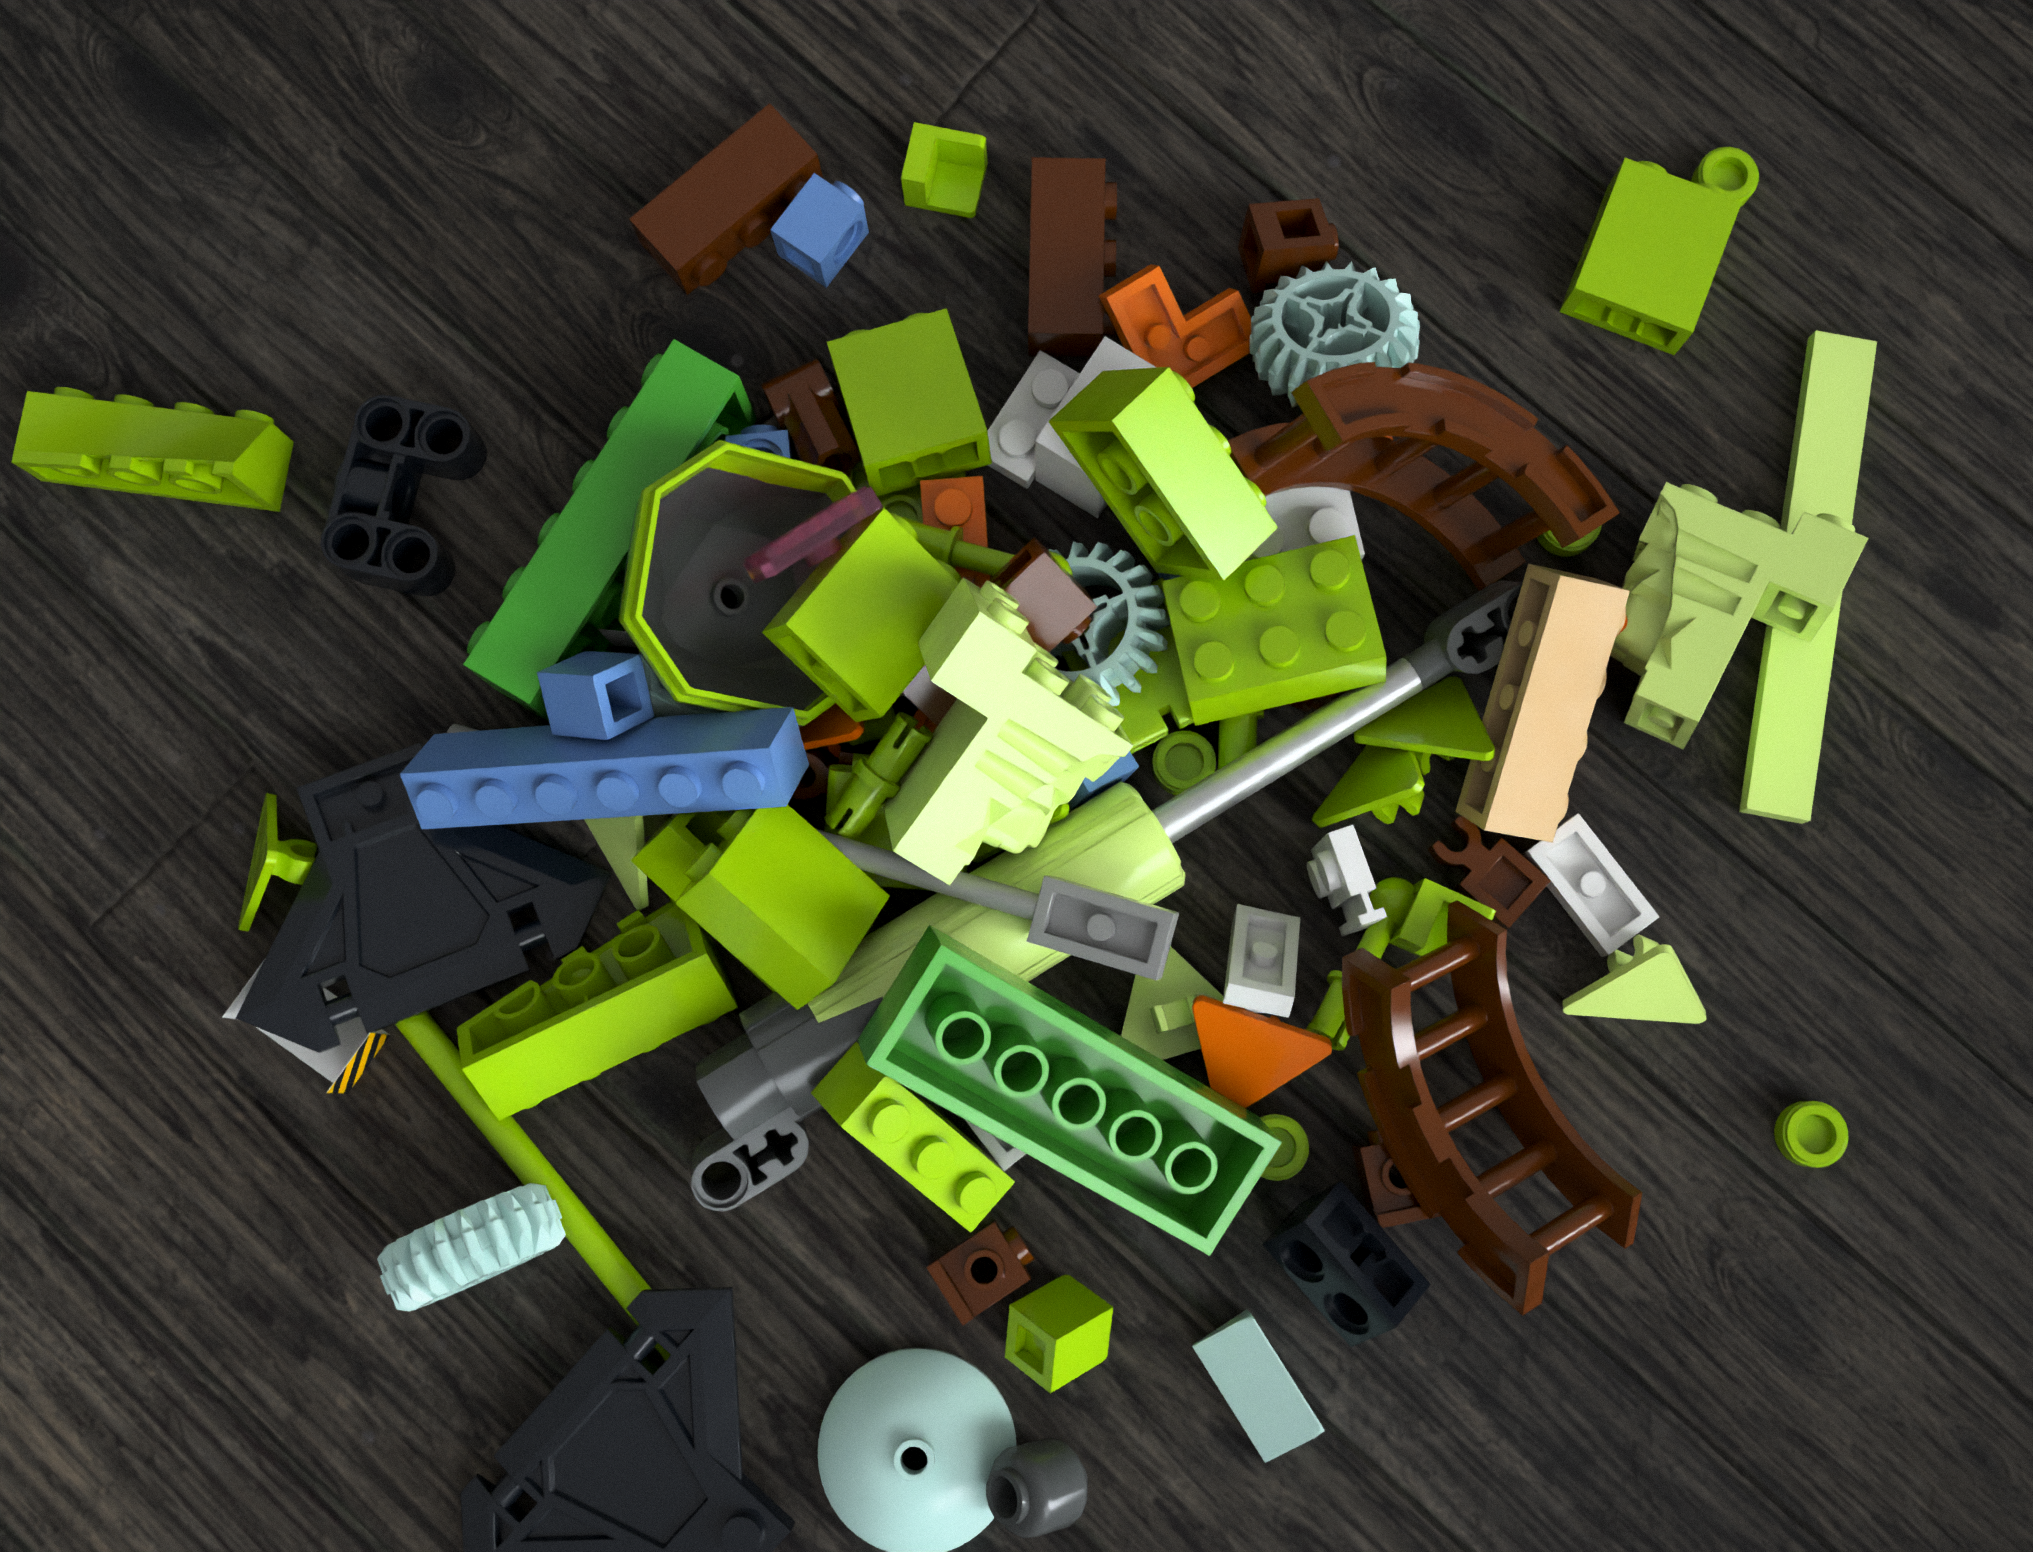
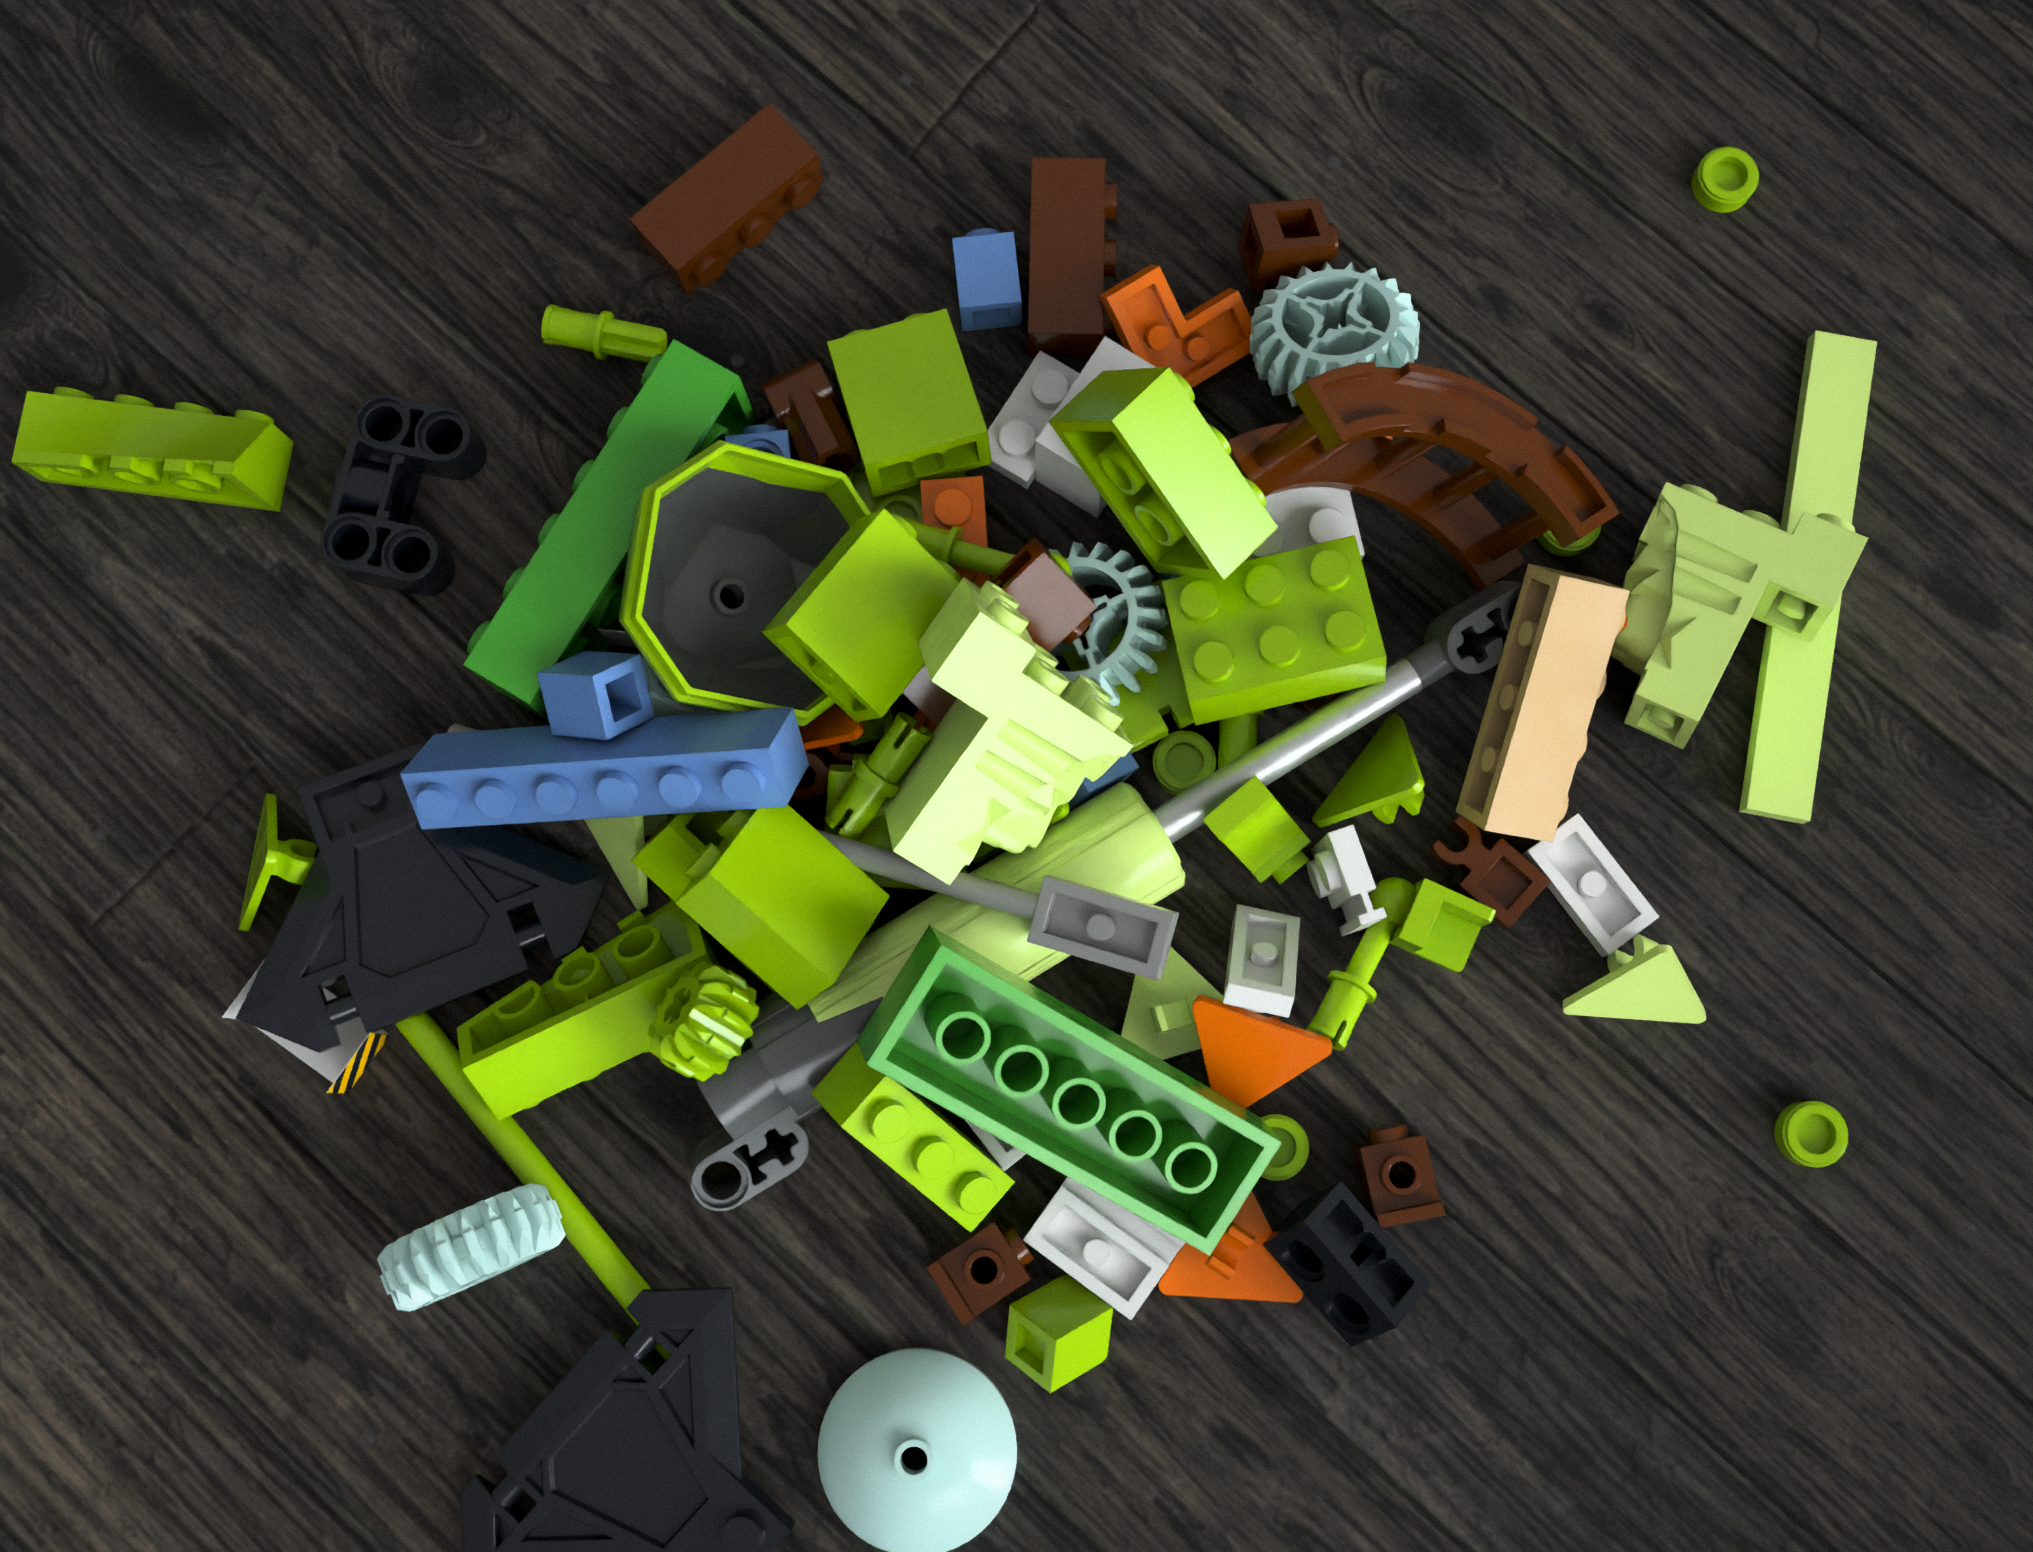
(602, 334): none -> lime axle
(703, 1021): none -> lime gear
(814, 537): clear pink plate -> none
(821, 228): medium blue brick -> none
(944, 170): lime panel -> none
(987, 280): none -> medium blue brick
(1037, 1488): dark grey head -> none
(1103, 1246): none -> white plate
(1236, 1267): none -> orange piece
(1257, 1387): light aqua slope -> none
(1259, 832): none -> lime slope
(1418, 1132): reddish brown fence -> none
(1432, 722): lime piece -> none
(1651, 255): lime brick -> none

